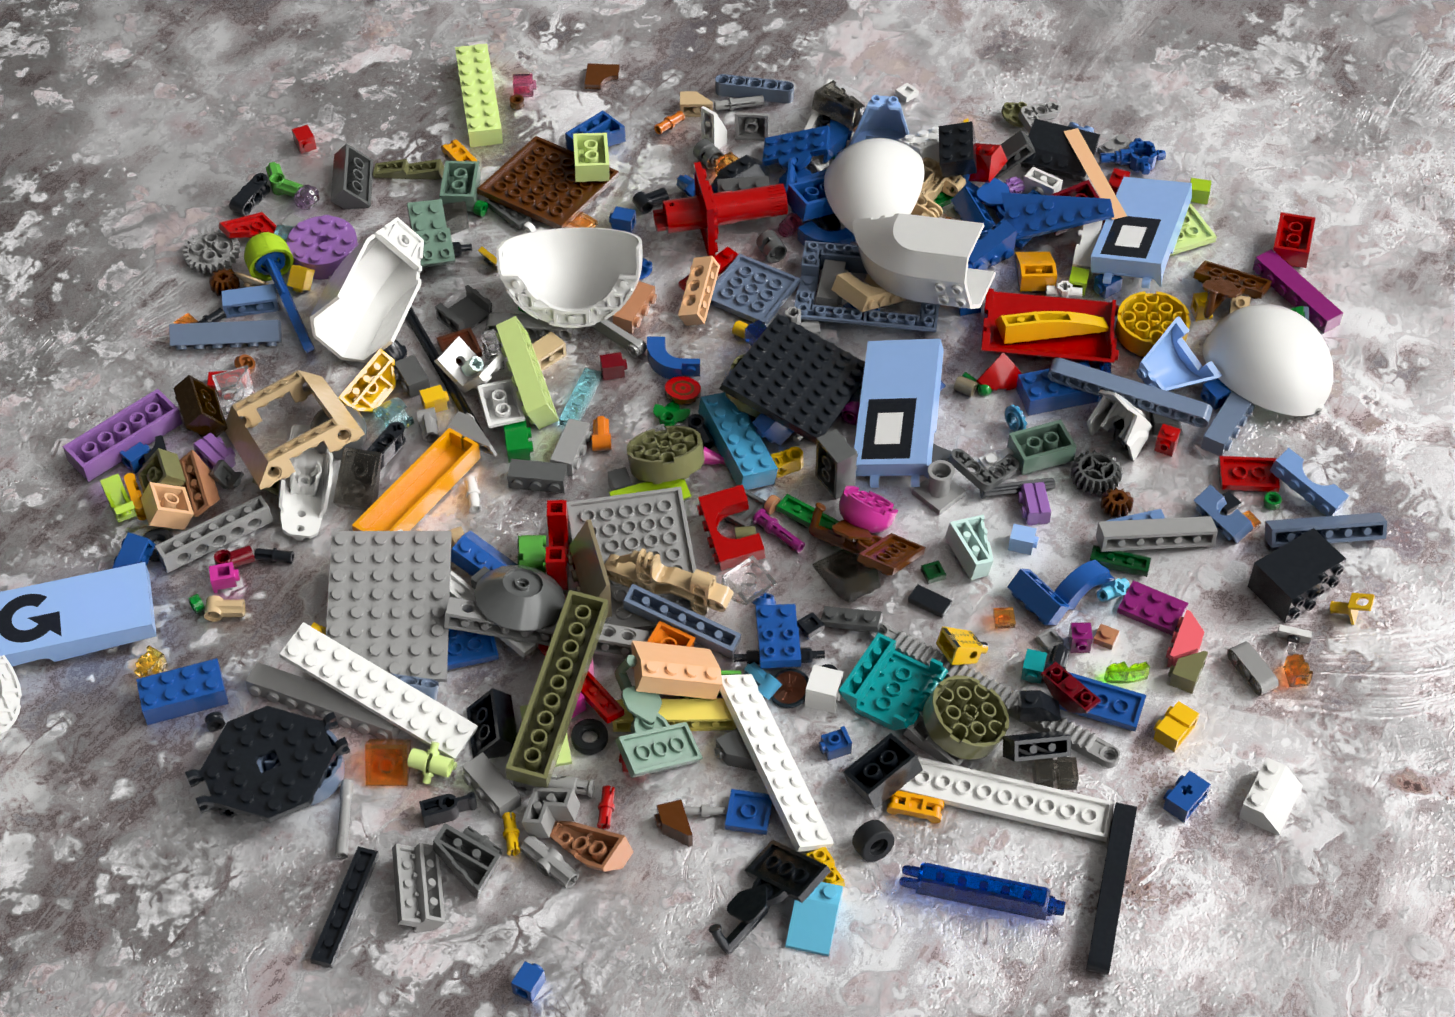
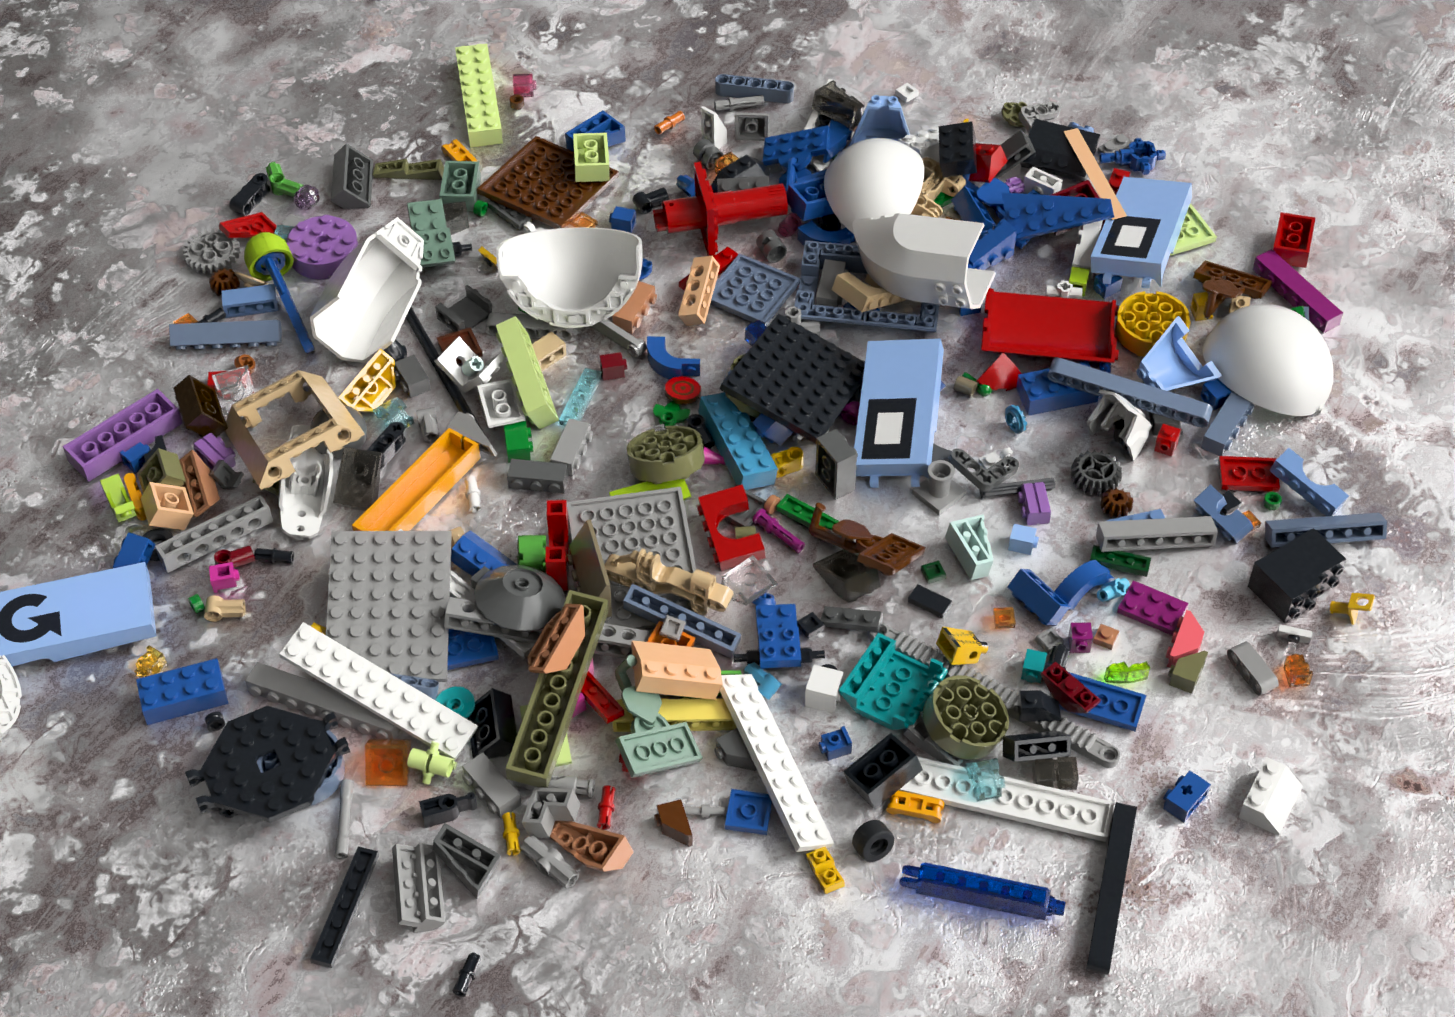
(300, 278): yellow brick -> none
(304, 139): red brick -> none
(435, 398): yellow brick -> none
(457, 697): none -> teal dish
(466, 974): none -> black axle
(482, 839): dark grey pin -> none
(491, 345): clear brick -> none
(528, 981): blue brick -> none
(558, 641): none -> nougat wedge
(592, 747): black tyre -> none
(599, 74): reddish brown tile -> none
(601, 438): orange piece -> none
(619, 479): dark grey brick -> none
(672, 628): none -> light grey tile
(692, 102): tan slope -> none
(739, 329): yellow piece -> none
(777, 874): black plate -> none
(792, 689): copper wheel -> none
(815, 920): medium azure slope -> none
(866, 510): dark pink cylinder -> none
(985, 779): none -> clear light blue cylinder
(1035, 270): light orange slope -> none
(1042, 446): sand green brick -> none
(1047, 325): yellow wedge -> none
(1175, 726): yellow piece -> none
(1200, 190): lime brick -> none

